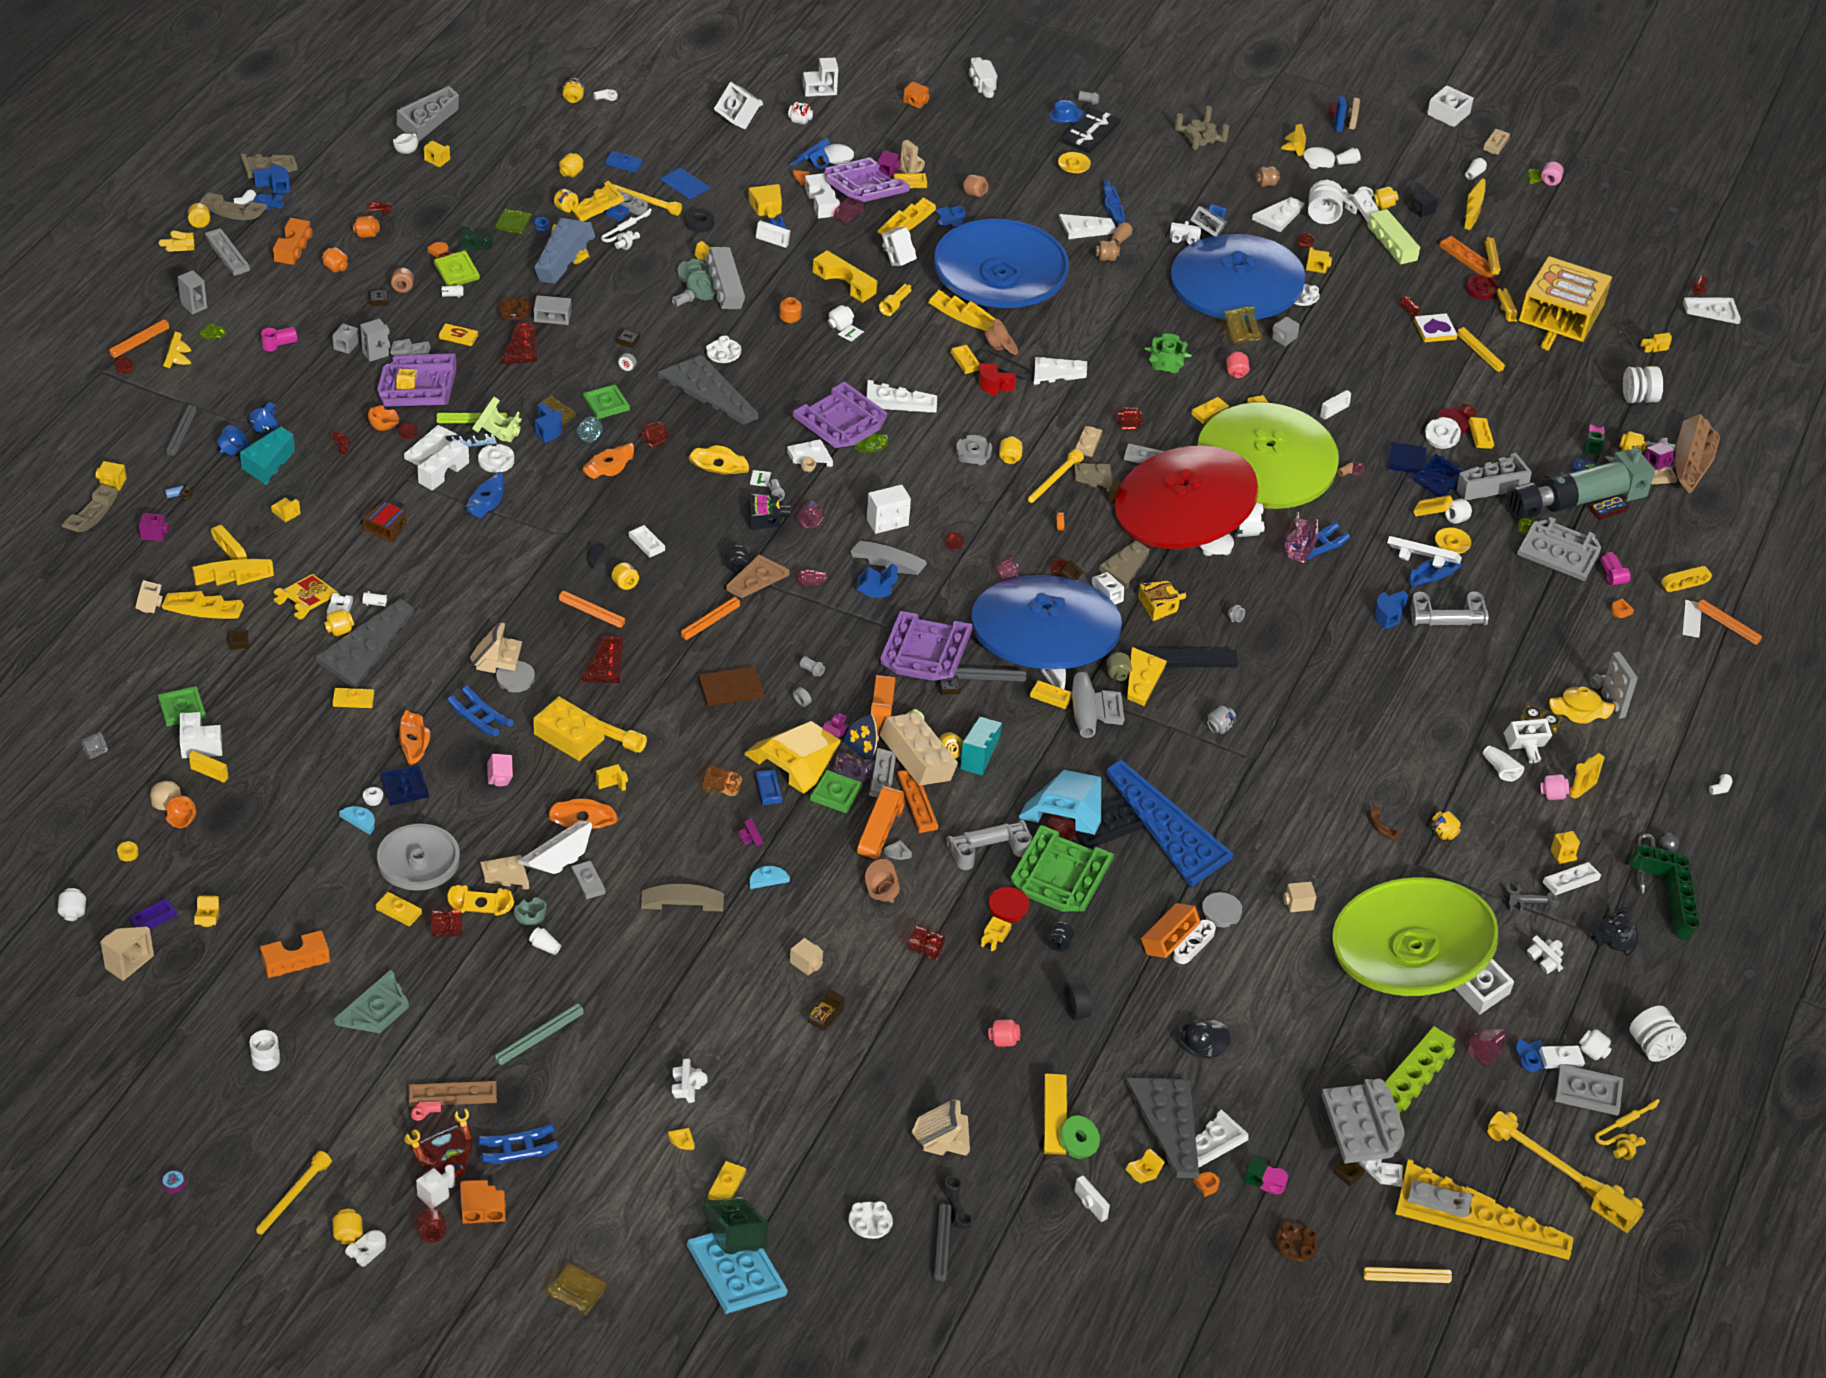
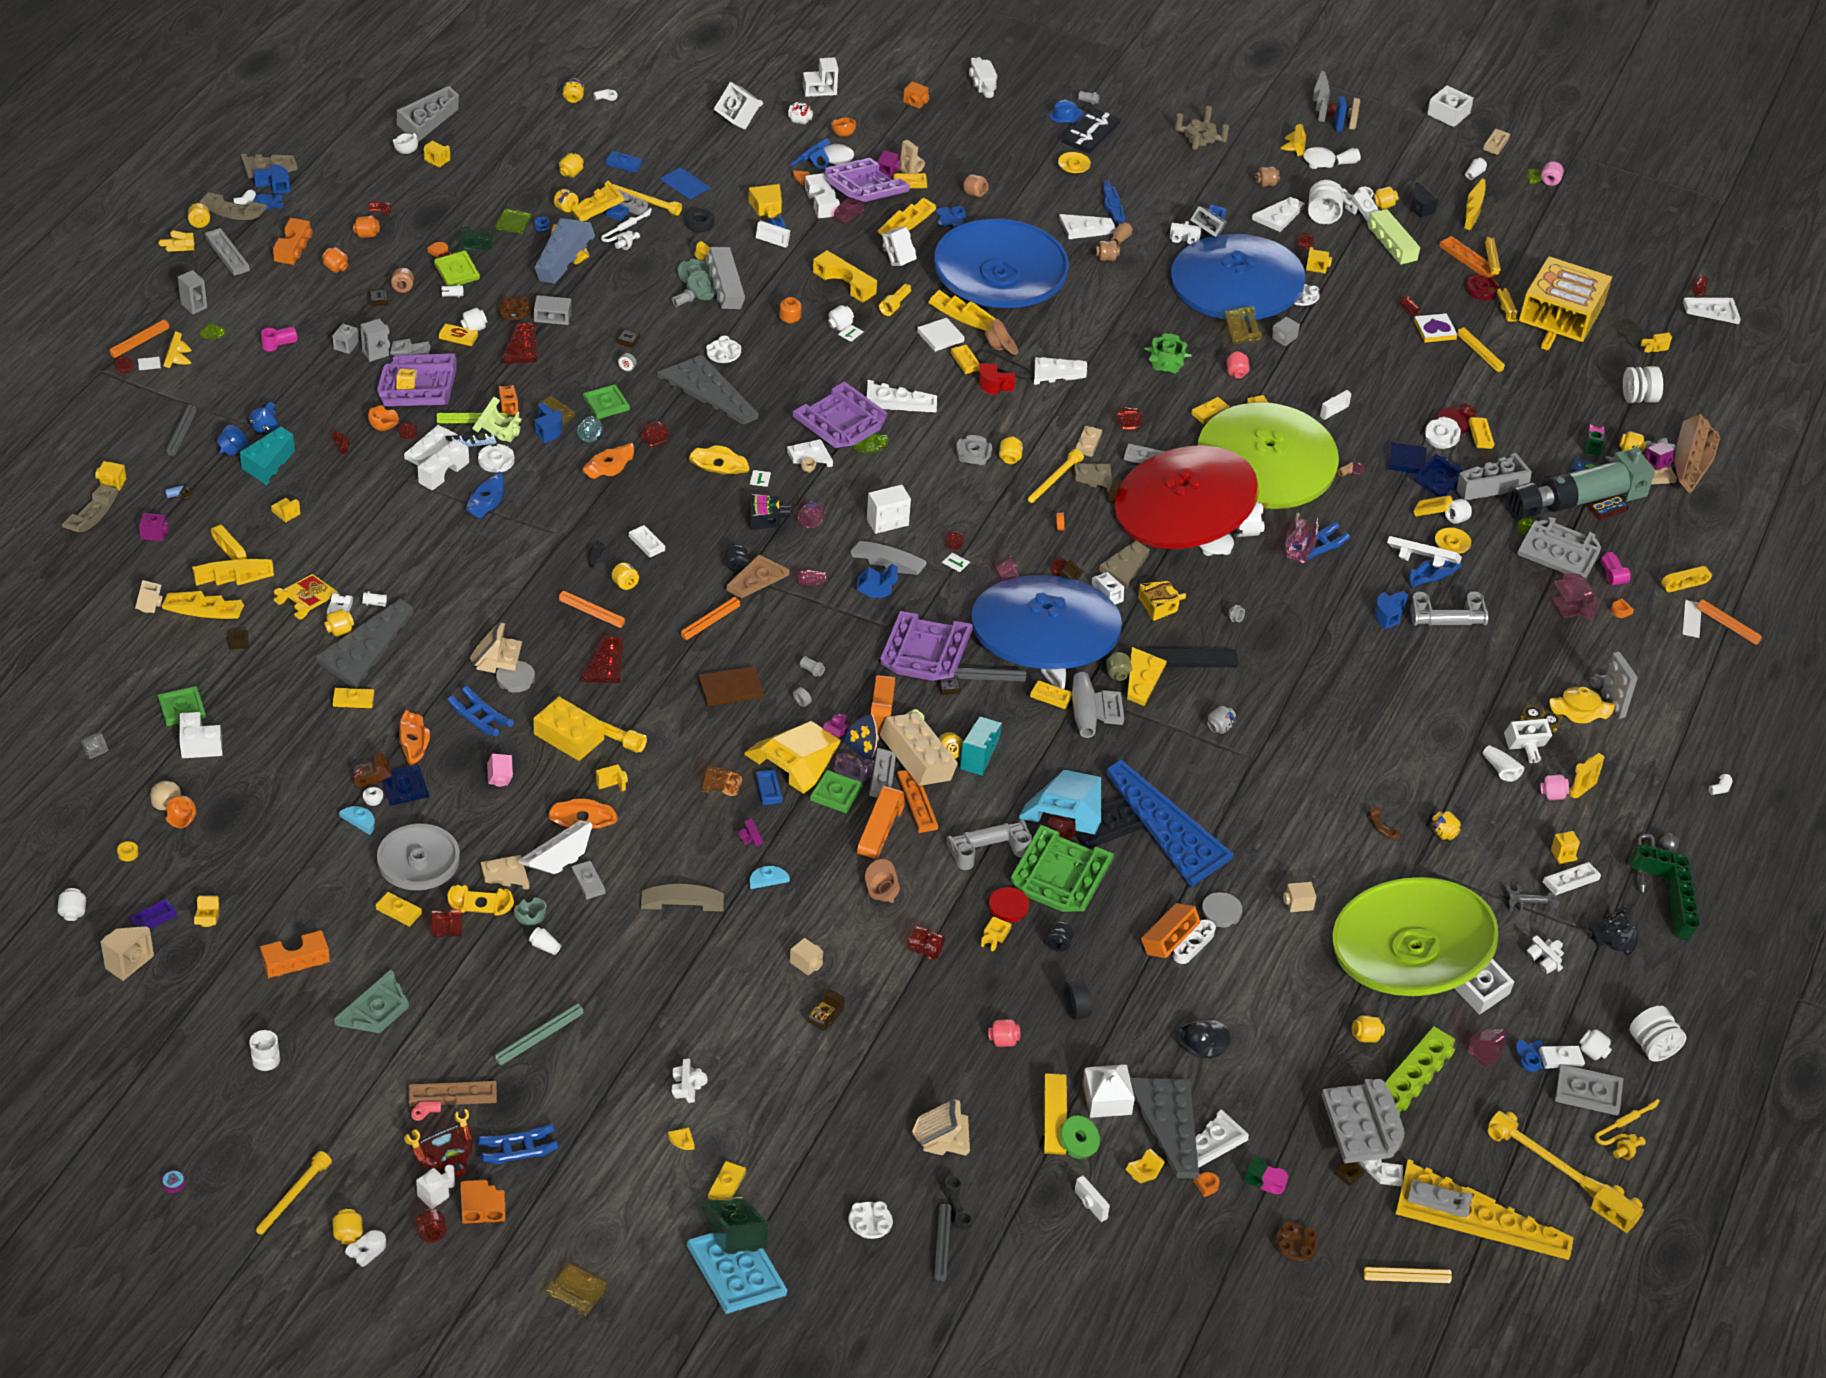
(149, 363): none -> white sticker
(208, 766): yellow tile -> none
(372, 771): none -> reddish brown leg
(386, 521): reddish brown torso -> none
(474, 319): none -> white head
(508, 400): none -> orange leg
(776, 489): light grey pin -> none
(843, 127): none -> orange hair
(898, 851): light grey tile -> none
(940, 334): none -> white tile
(956, 562): none -> white sticker
(1108, 1091): none -> white piece
(1321, 96): none -> light grey slope
(1368, 1029): none -> yellow head
(1574, 589): none -> clear pink piece

